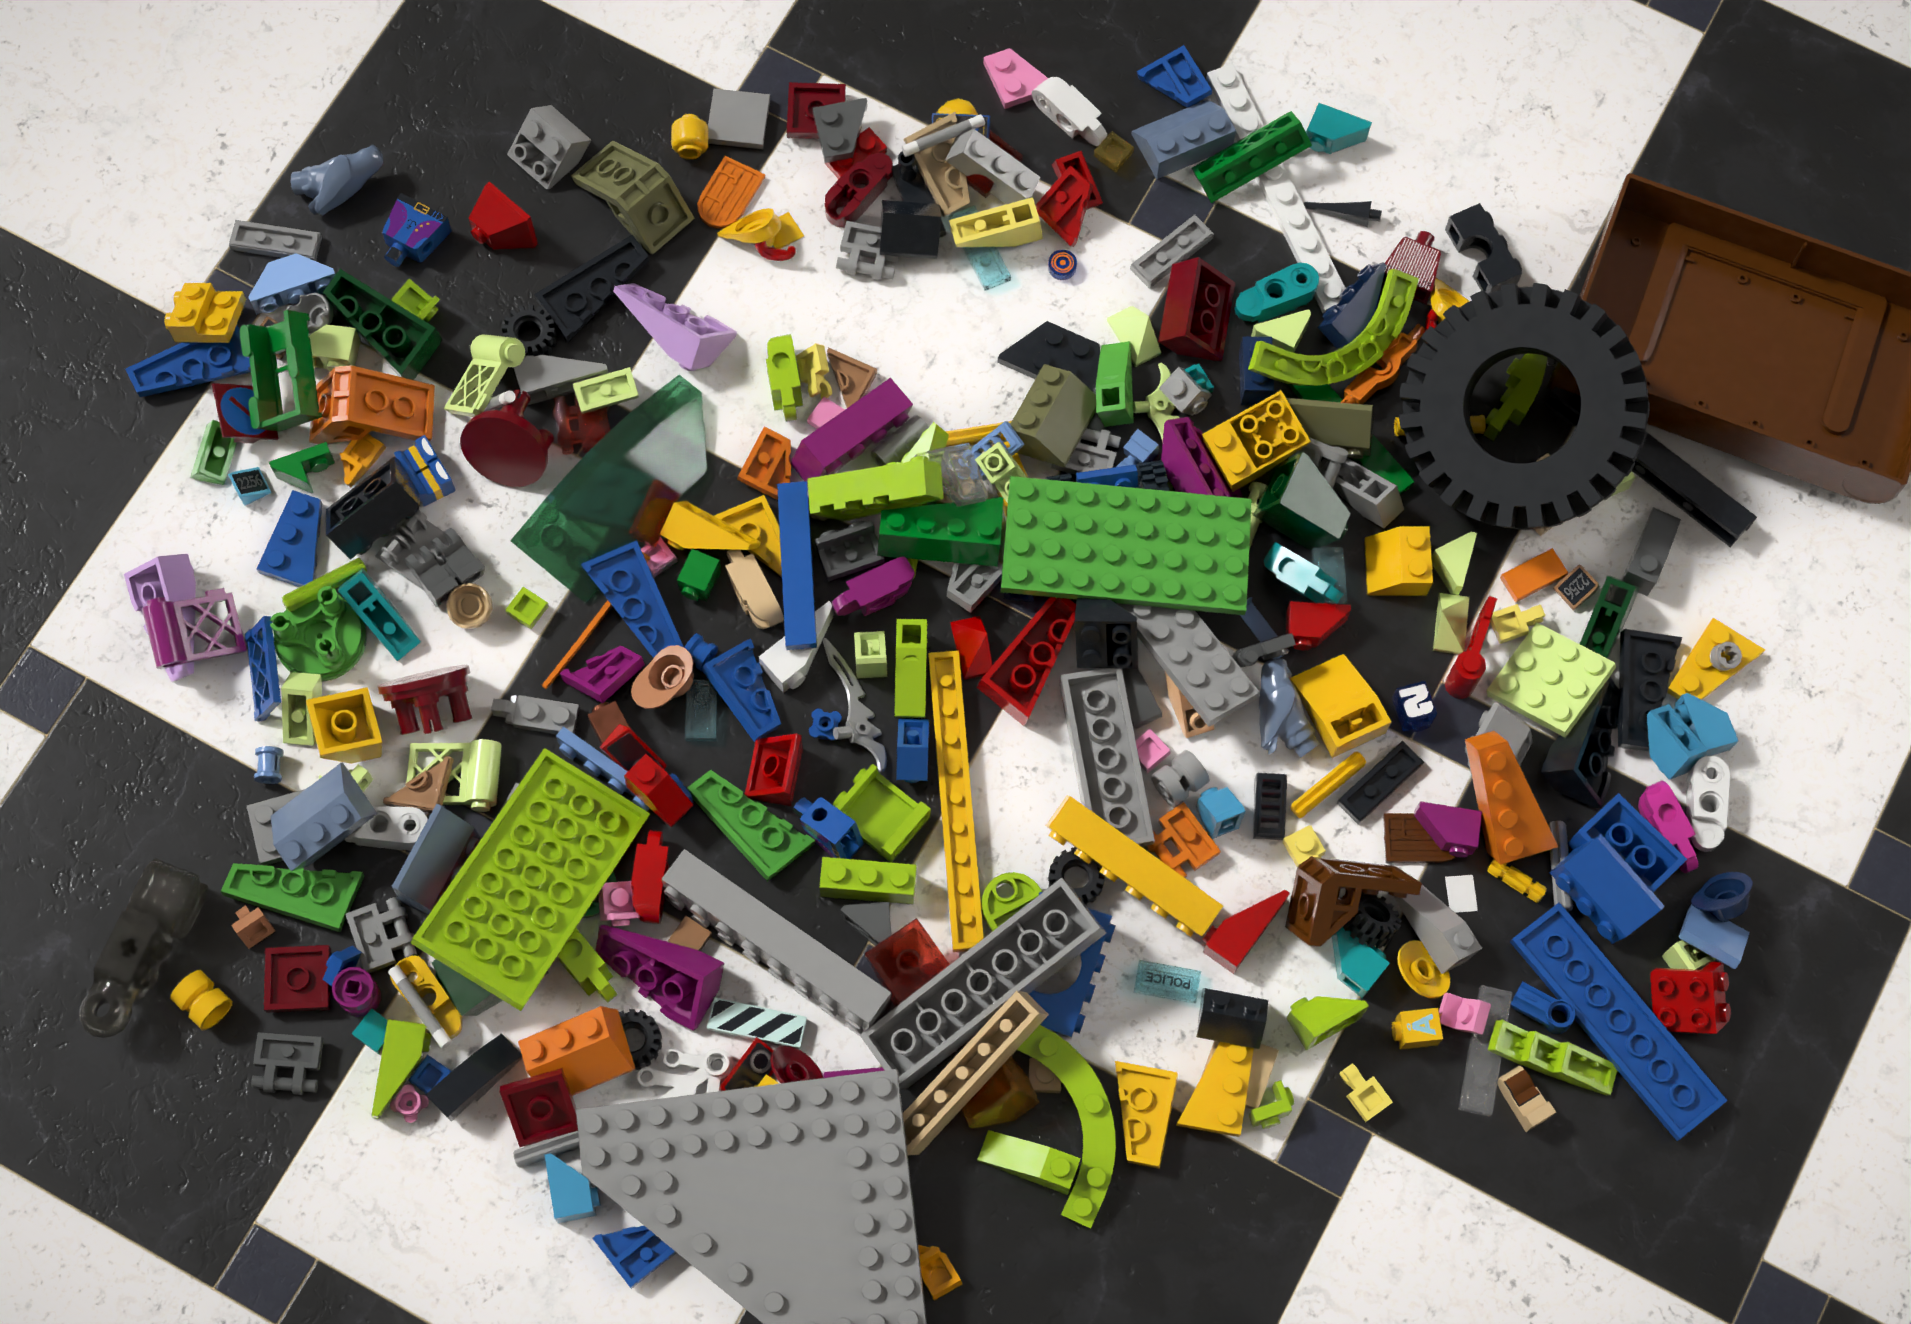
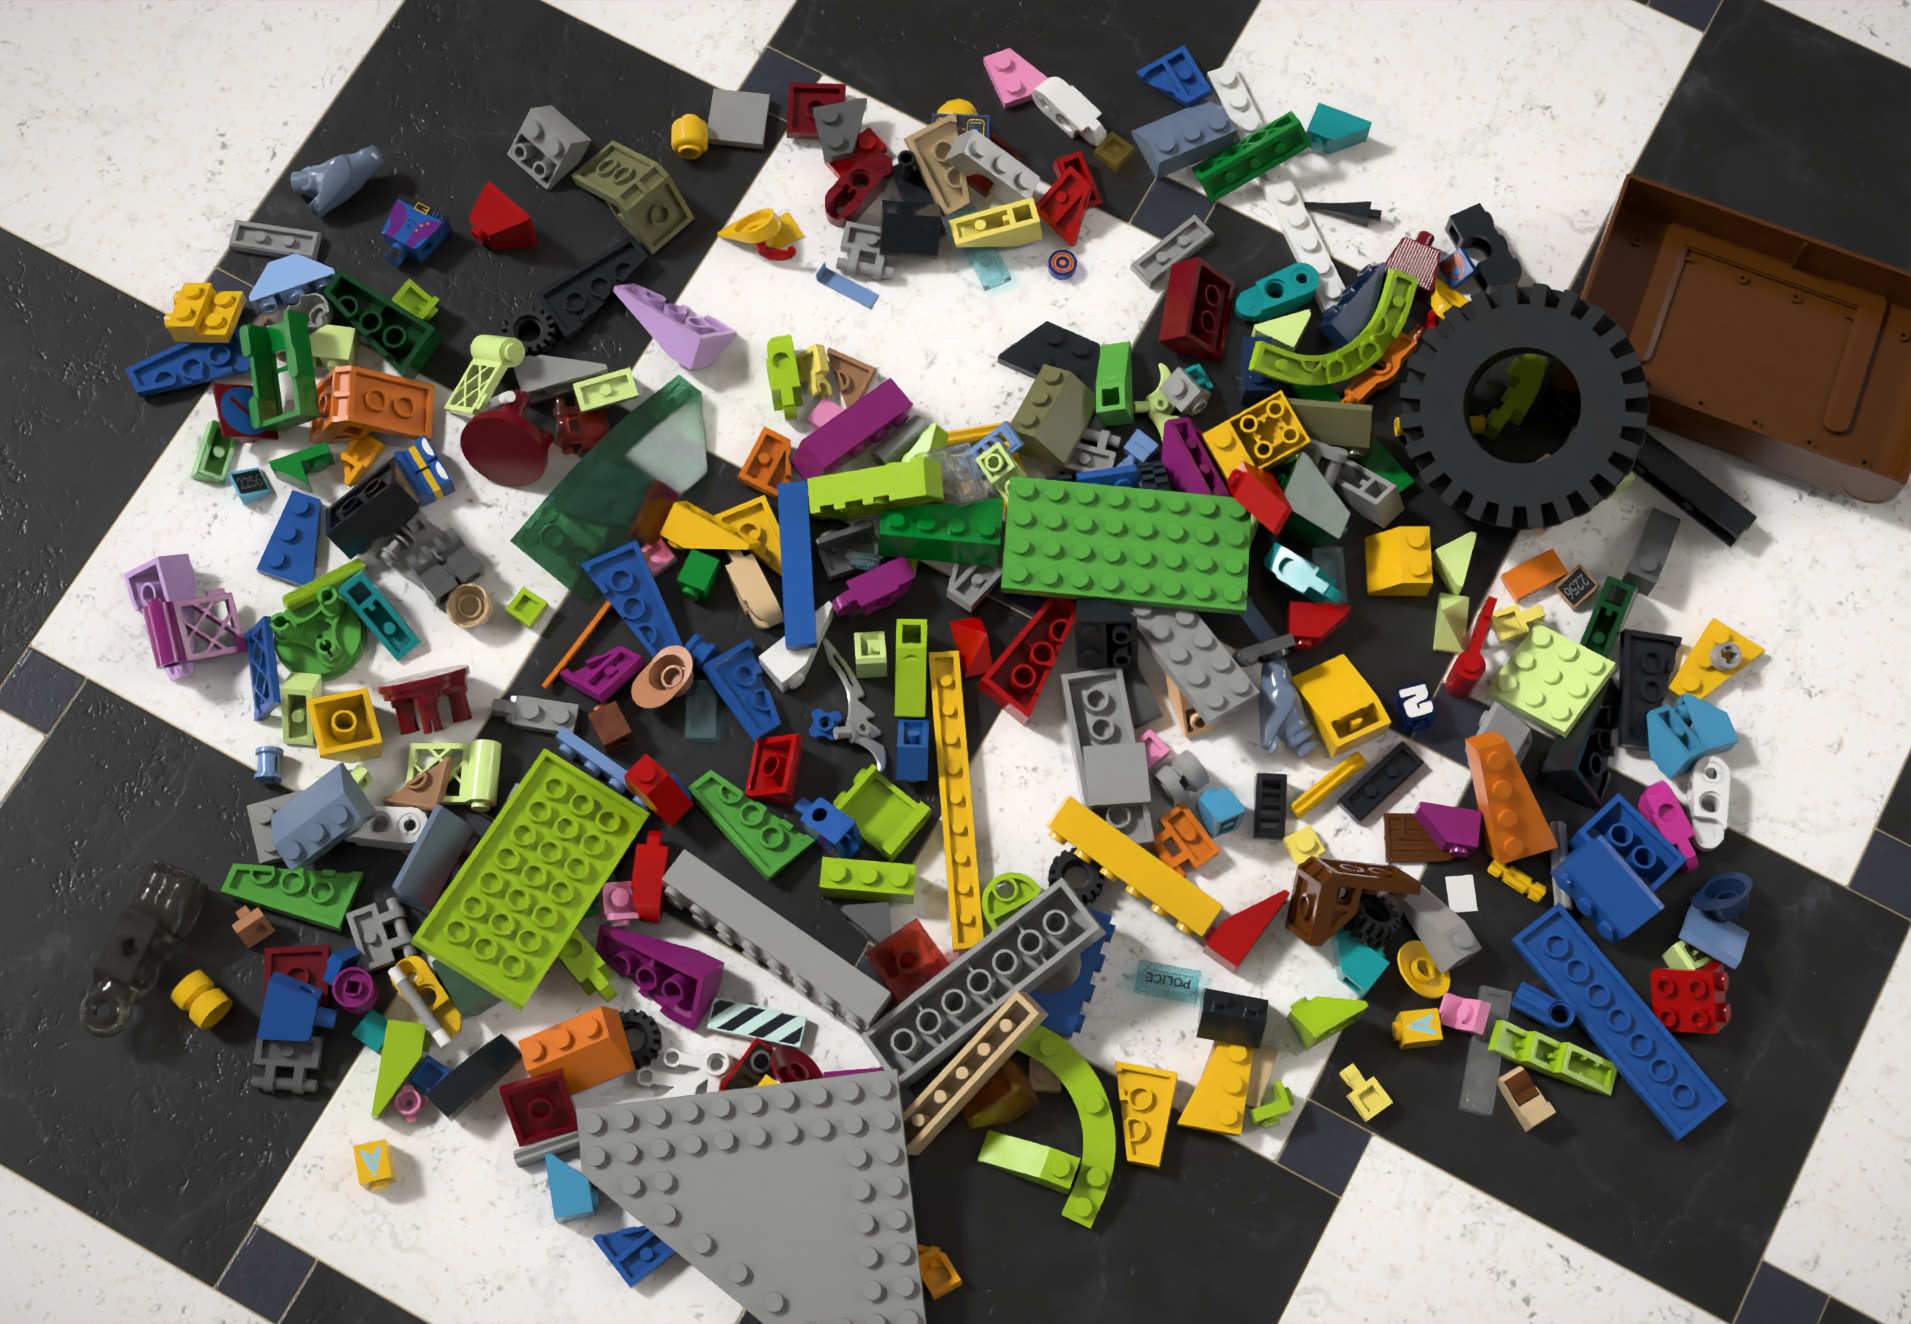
(293, 1010): none -> blue torso
(375, 1165): none -> yellow brick
(627, 748): slope -> none
(690, 934): medium nougat tile -> none
(728, 193): orange window -> none
(846, 287): none -> medium blue piece
(864, 561): none -> clear light blue tile
(943, 135): light grey bar -> none
(1116, 775): none -> light grey tile
(1137, 328): yellowish green slope -> none
(1260, 495): none -> red slope
(1457, 268): none -> tile

